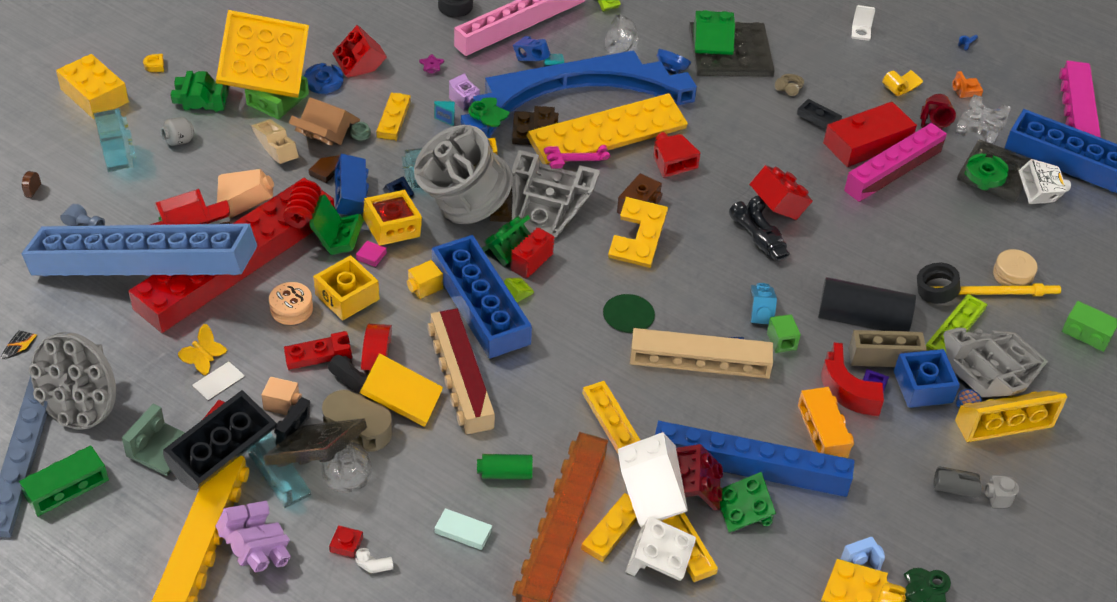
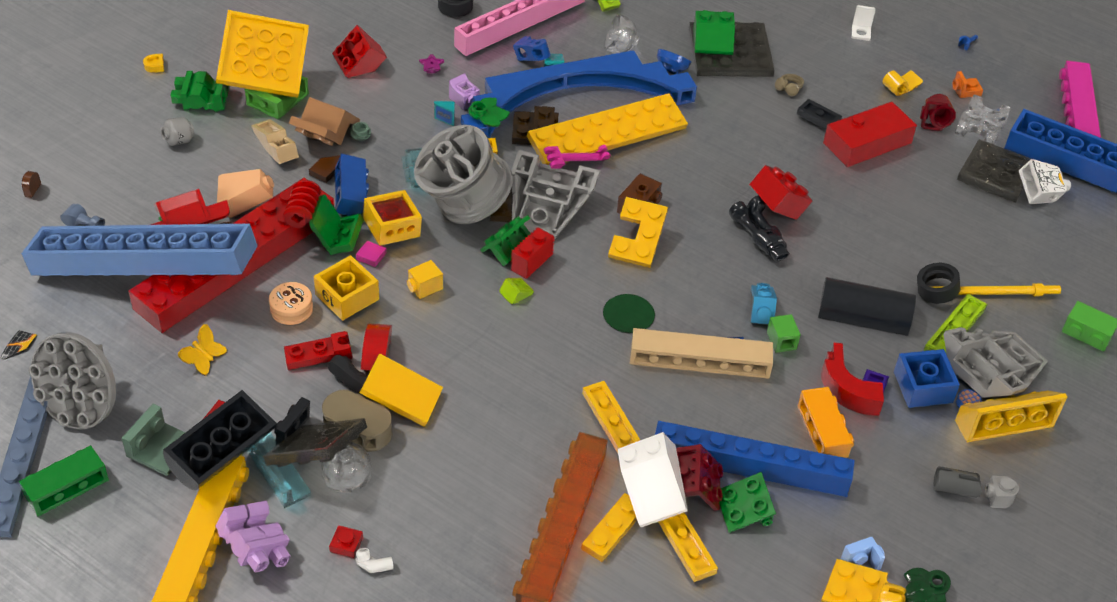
(92, 85): yellow brick -> none
(115, 139): clear light blue brick -> none
(218, 380): white sticker -> none
(280, 395): light nougat brick -> none
(324, 78): blue tile -> none
(393, 116): yellow plate -> none
(398, 185): dark blue slope -> none
(461, 371): brick -> none
(463, 529): light aqua tile -> none
(482, 297): blue brick -> none
(505, 466): green brick -> none
(661, 549): white bracket -> none
(675, 154): red torso -> none
(882, 347): dark tan brick -> none
(895, 162): dark pink brick -> none
(978, 168): green plate -> none
(1015, 268): tan head -> none

